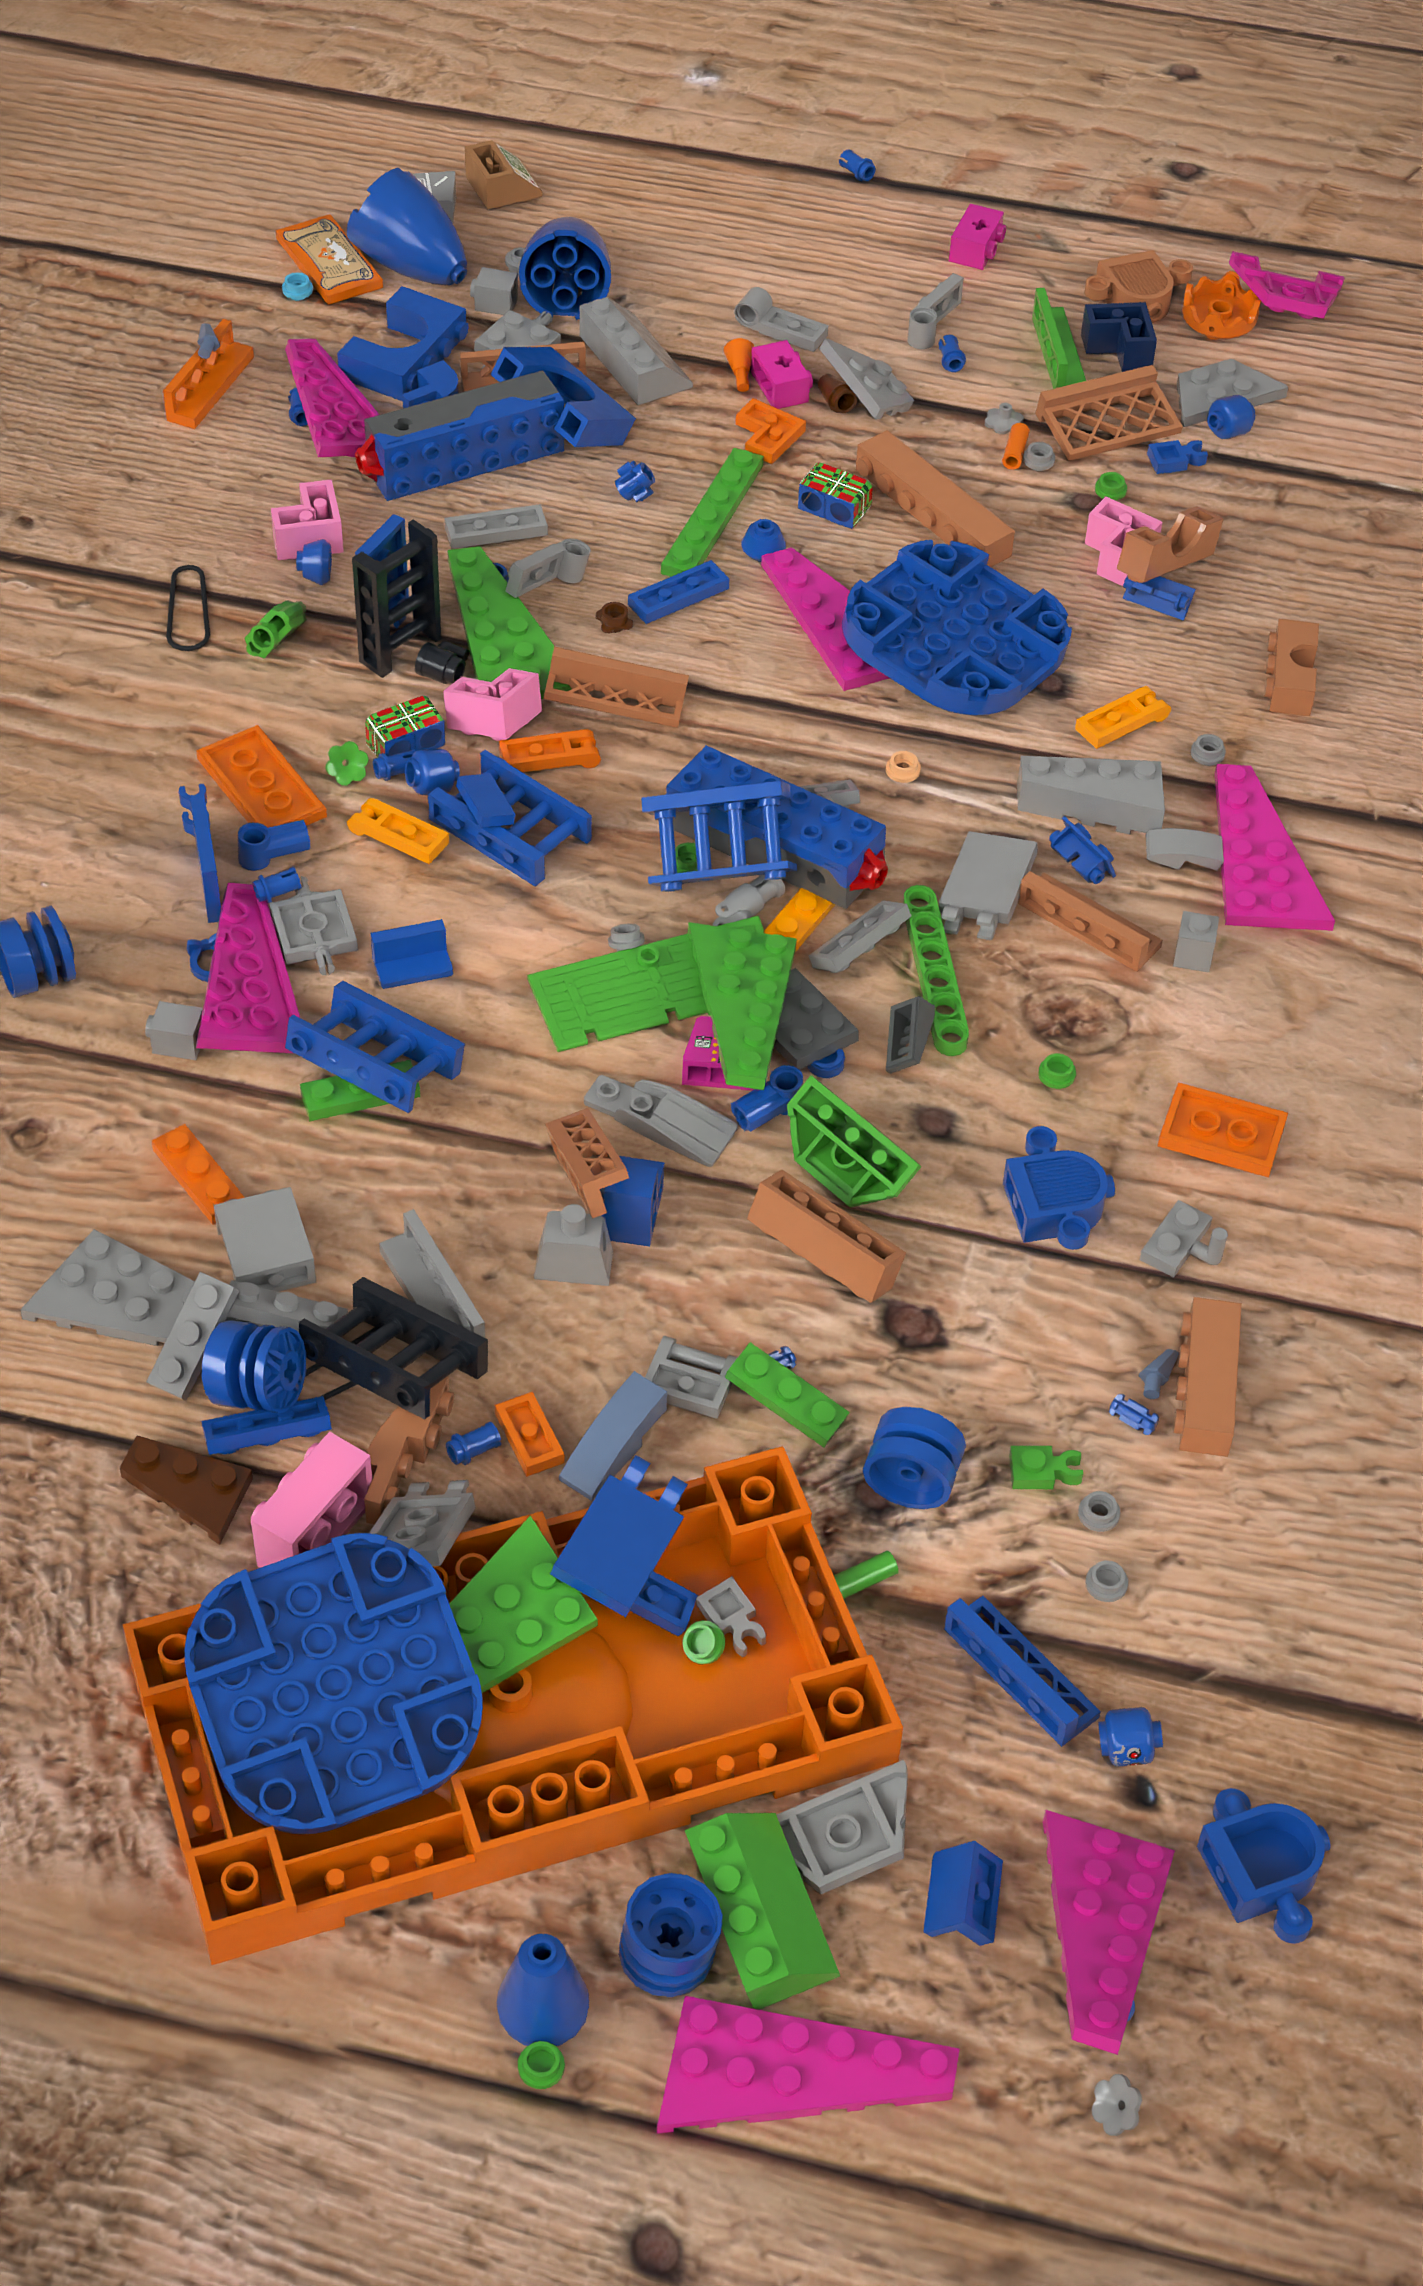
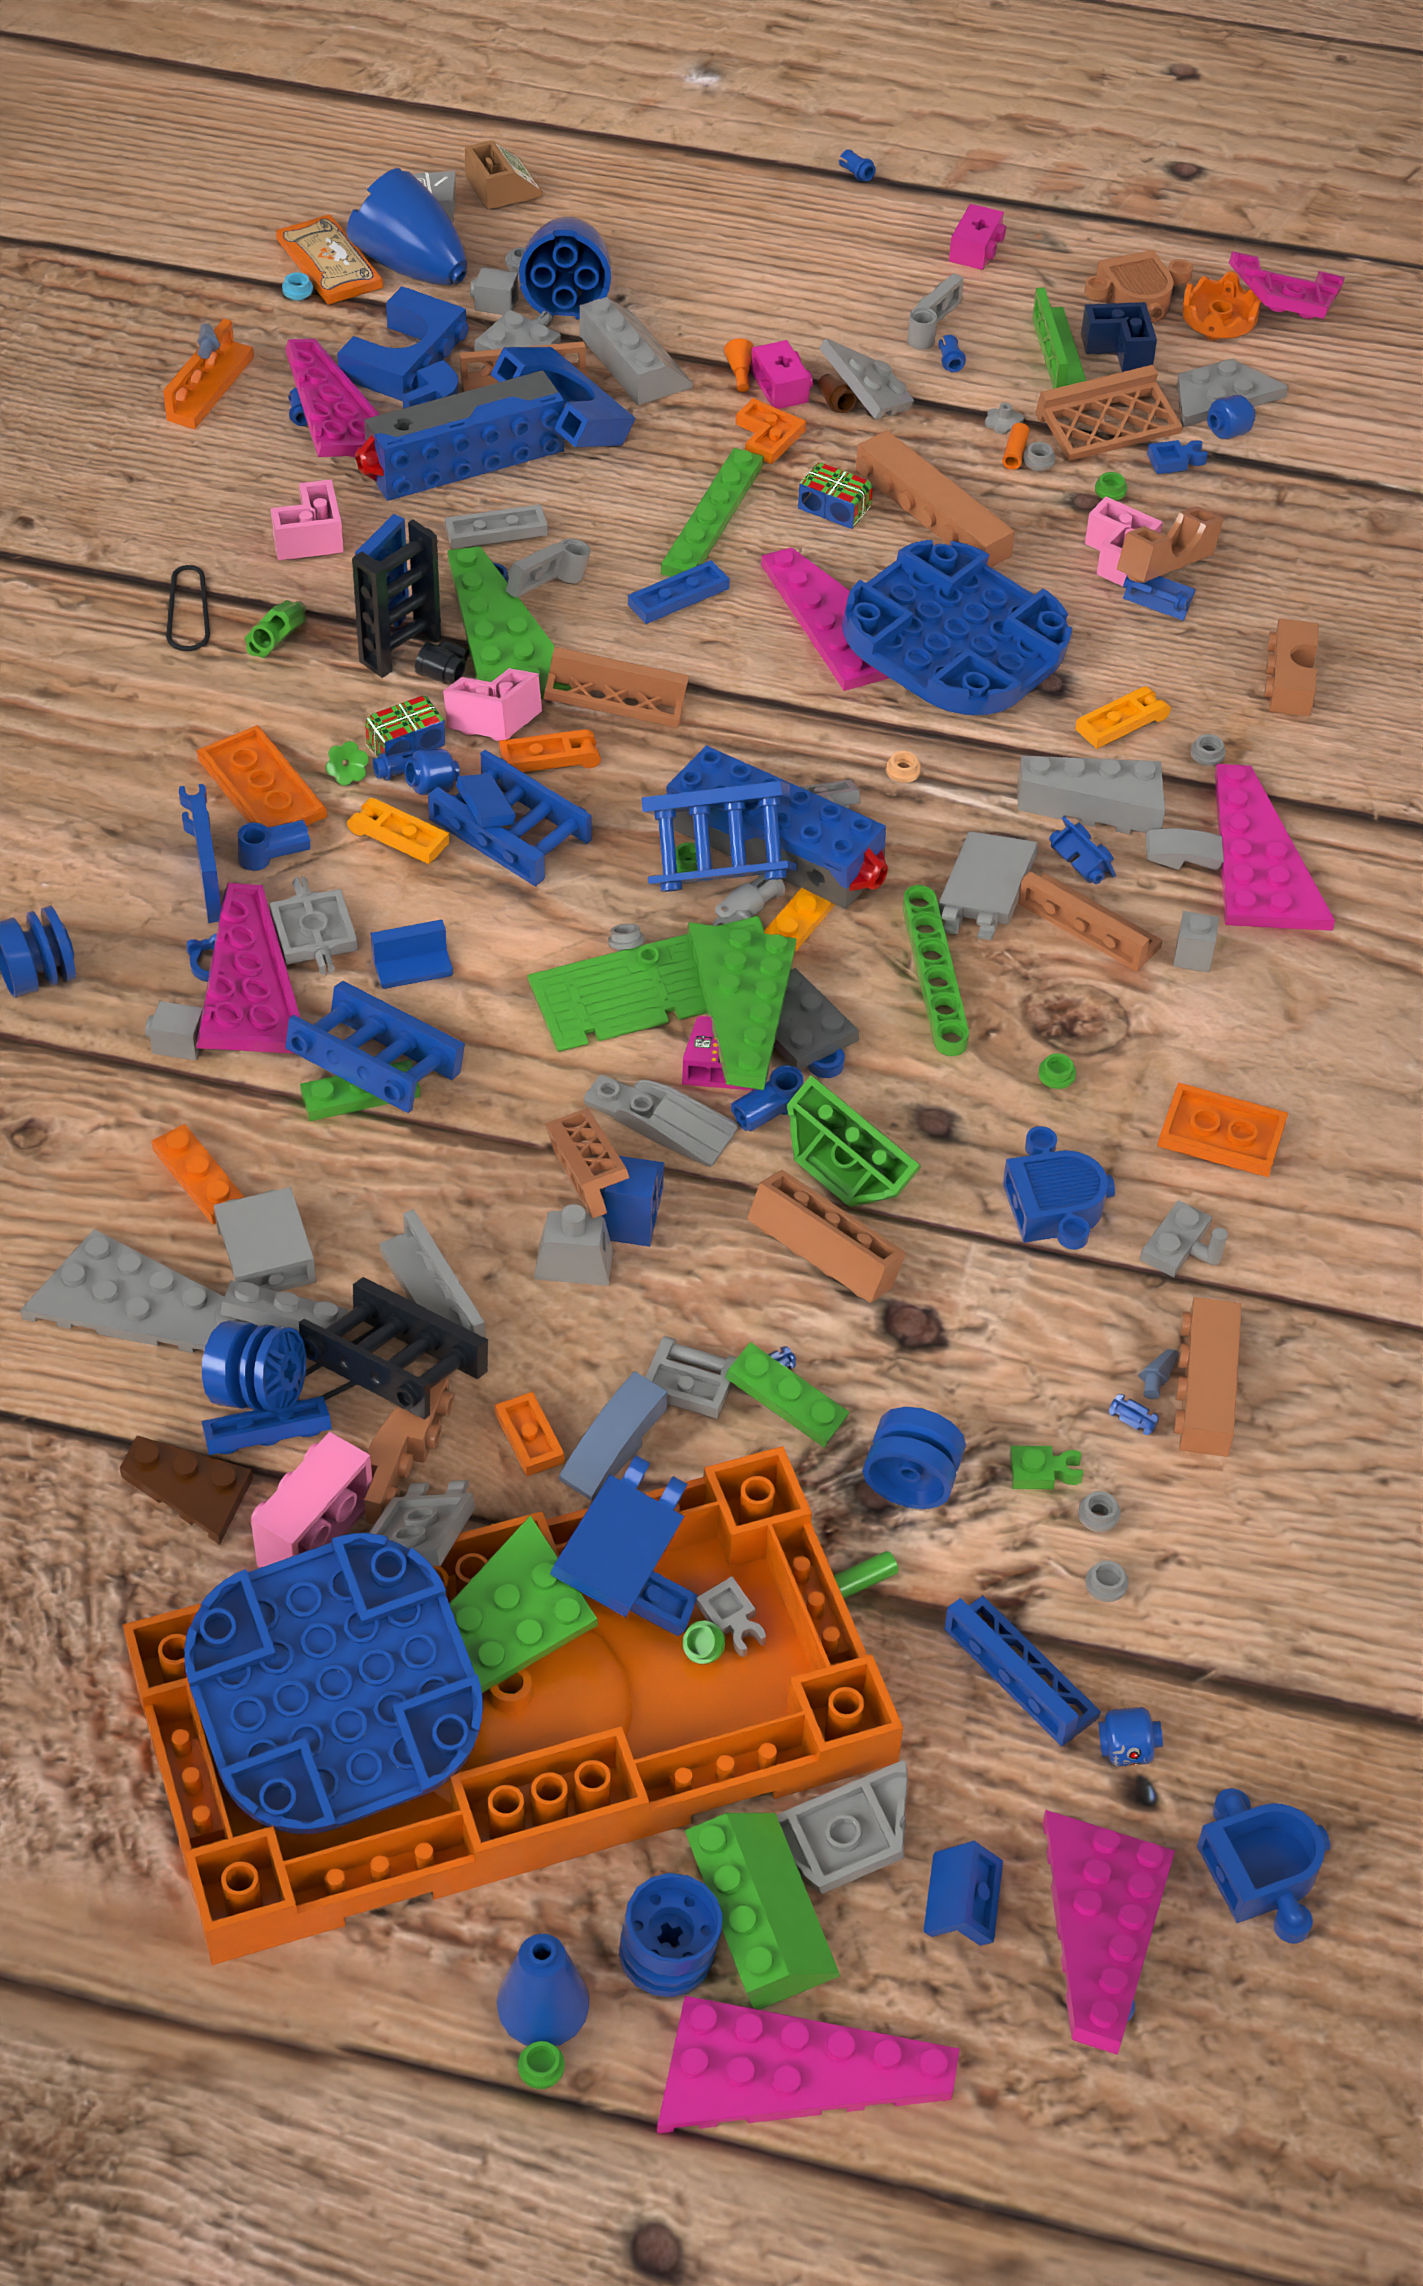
(185, 1346): light grey plate -> none
(276, 885): blue pin -> none
(315, 561): blue cone -> none
(464, 1447): blue pin -> none
(614, 618): reddish brown plate -> none
(635, 481): blue gear -> none
(757, 313): light grey plate -> none
(762, 538): blue cone -> none
(860, 936): light grey plate -> none
(908, 1025): dark grey slope -> none
(1116, 2105): light grey plant -> none

